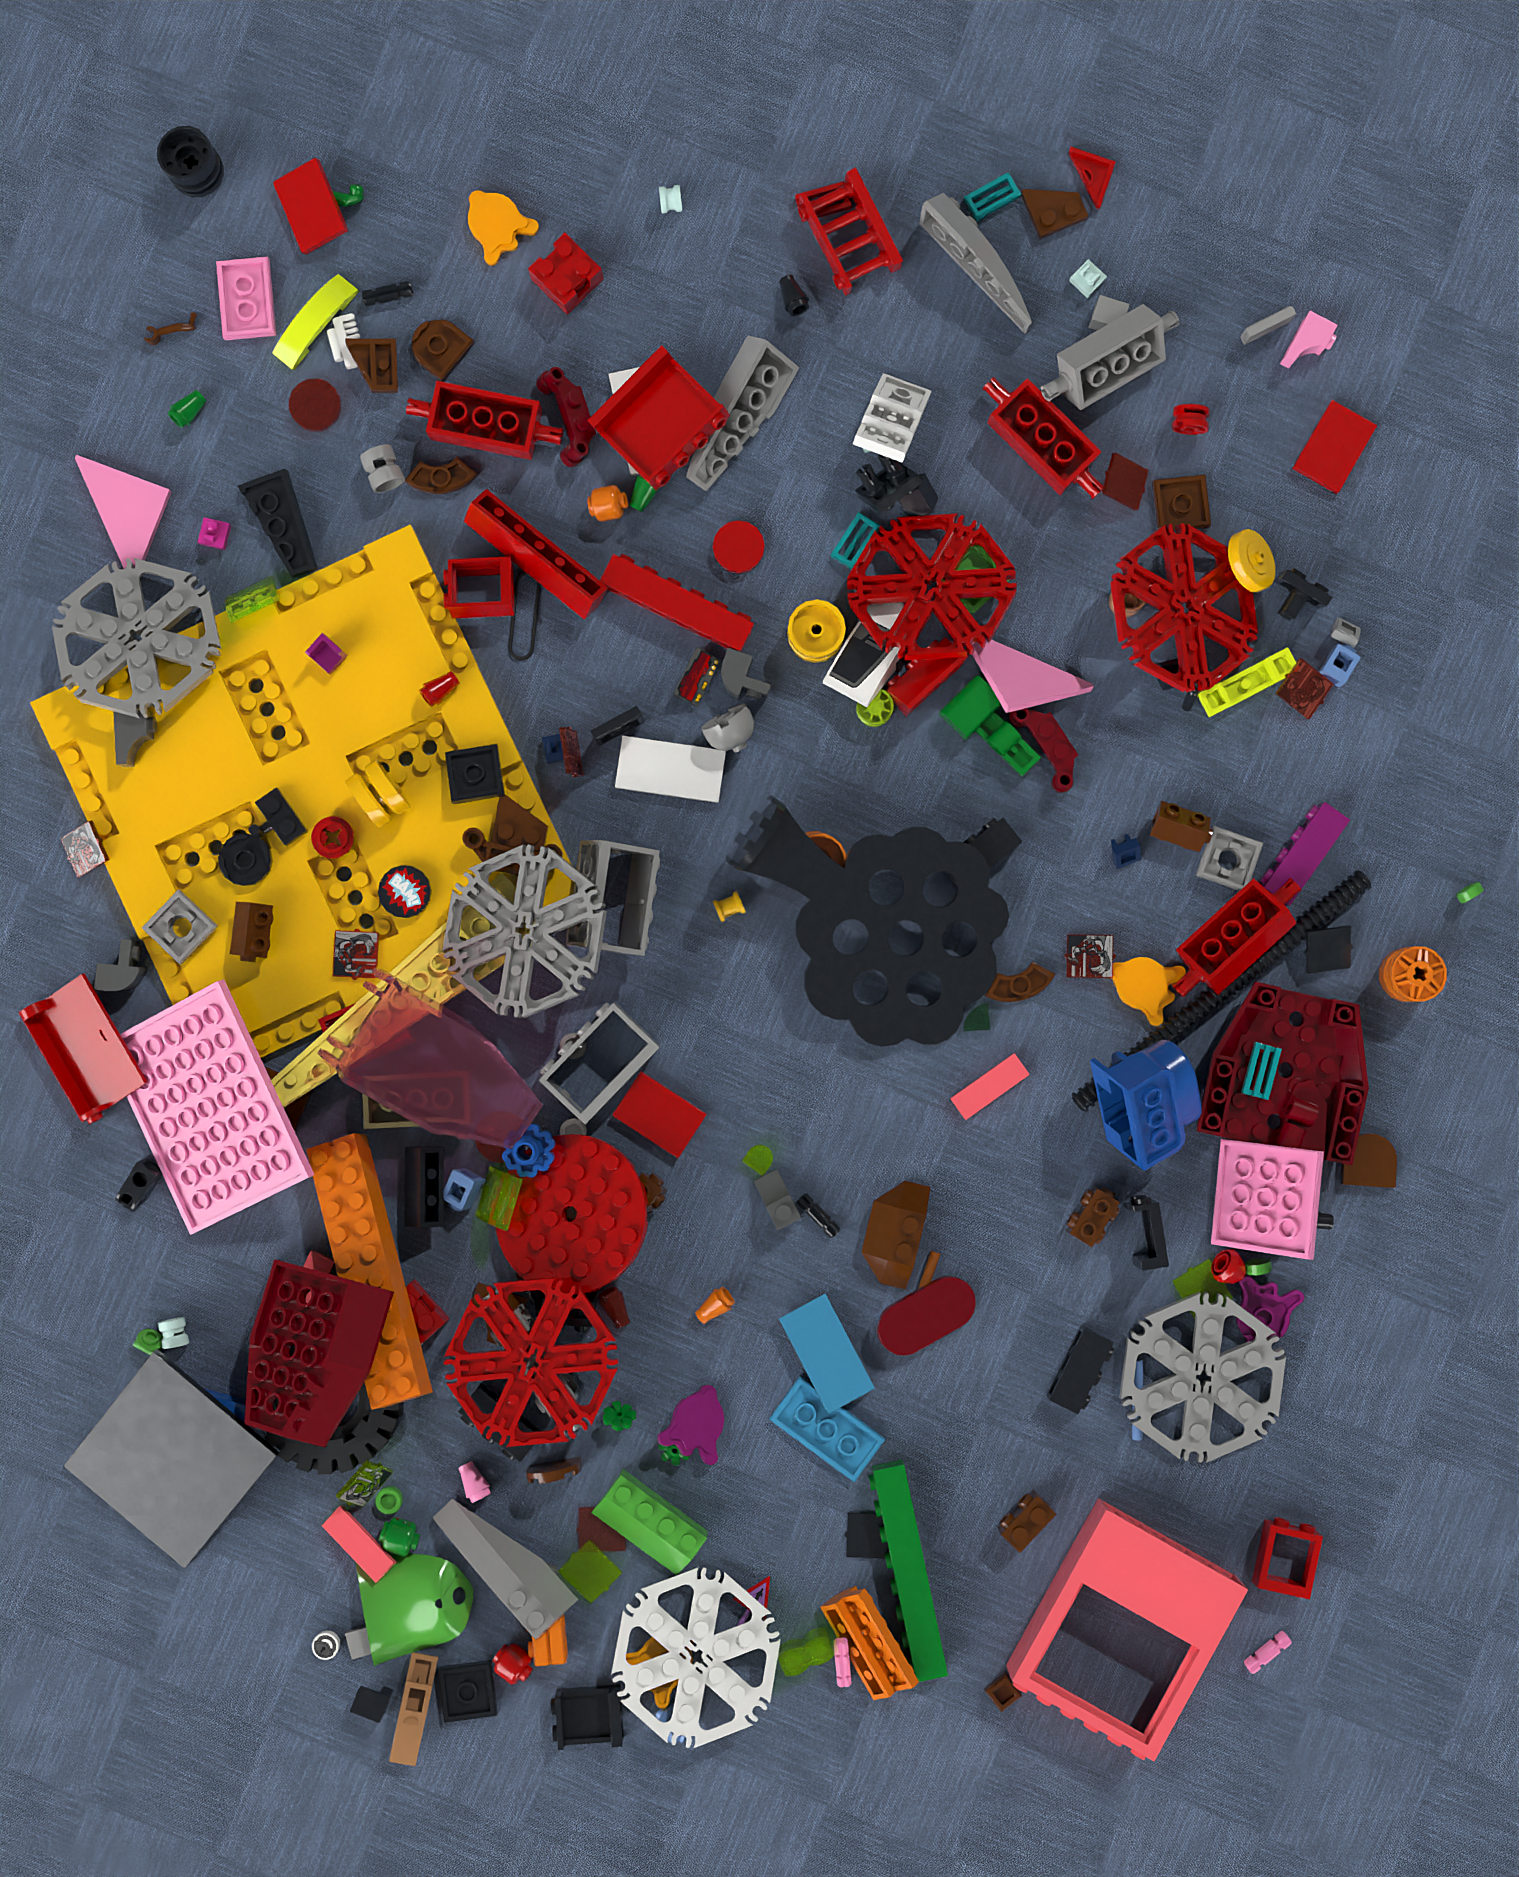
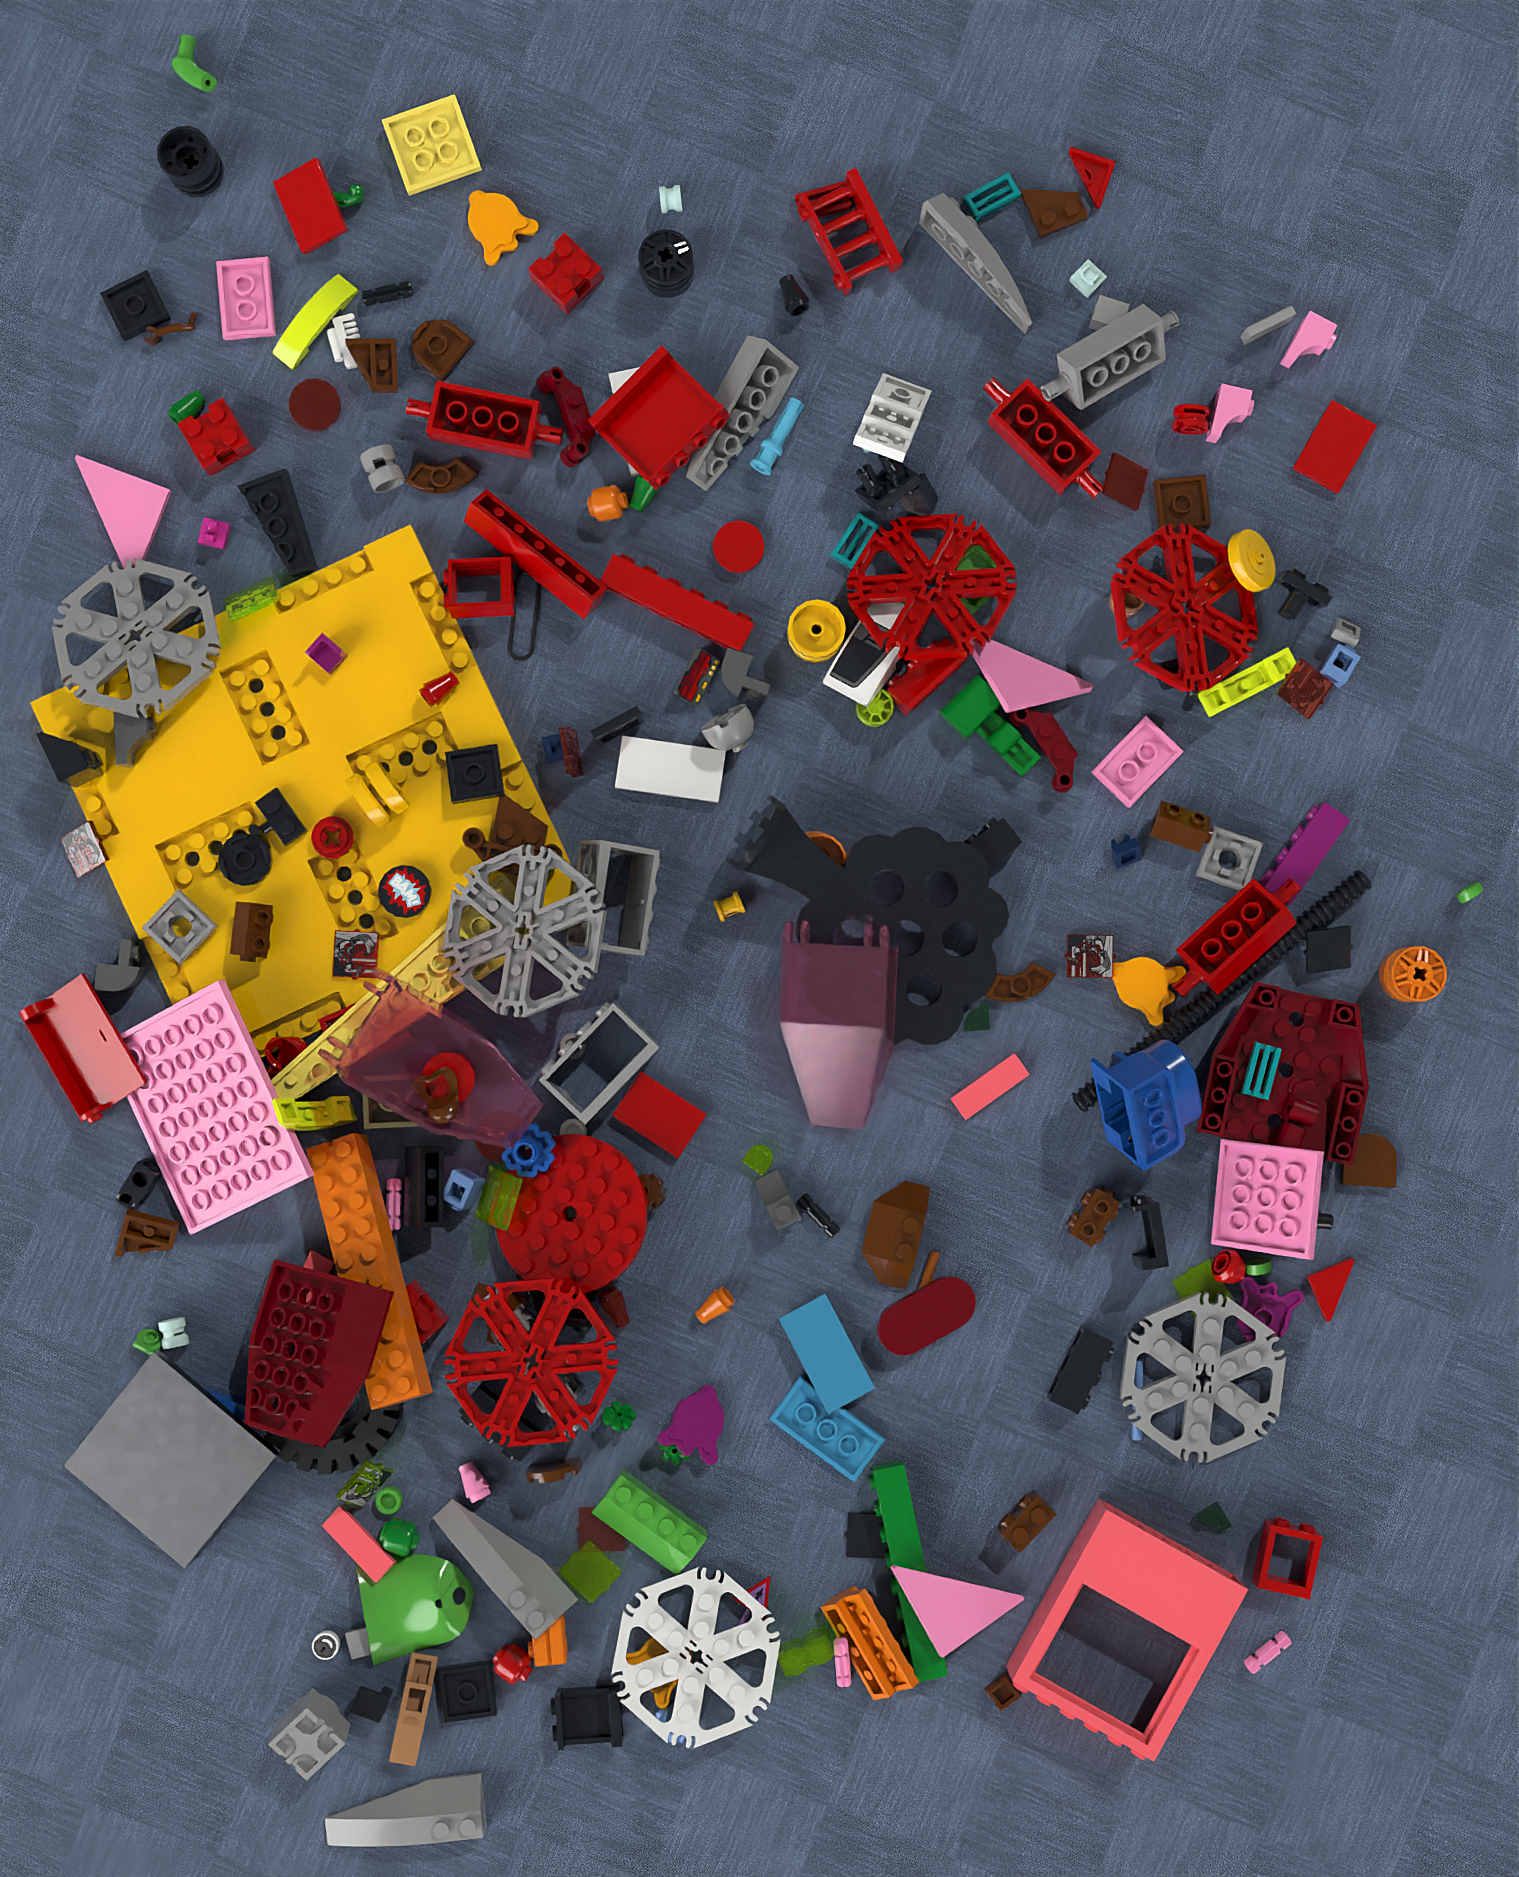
(71, 762): none -> black slope
(135, 305): none -> black tile
(145, 1233): none -> reddish brown wing
(186, 67): none -> bright green arm
(216, 437): none -> red piece
(289, 1049): none -> red piece
(310, 1733): none -> light grey piece
(314, 1114): none -> neon yellow slope
(393, 1202): none -> bright pink axle
(421, 1814): none -> light grey wedge
(431, 145): none -> light yellow plate
(440, 1109): none -> reddish brown piece
(462, 1068): none -> red tile
(669, 277): none -> black wheel
(773, 445): none -> medium azure pin
(838, 1022): none -> clear pink windscreen
(951, 1607): none -> bright pink tile
(1137, 761): none -> bright pink tile
(1214, 1517): none -> clear green tile
(1230, 406): none -> bright pink arch
(1329, 1284): none -> red tile

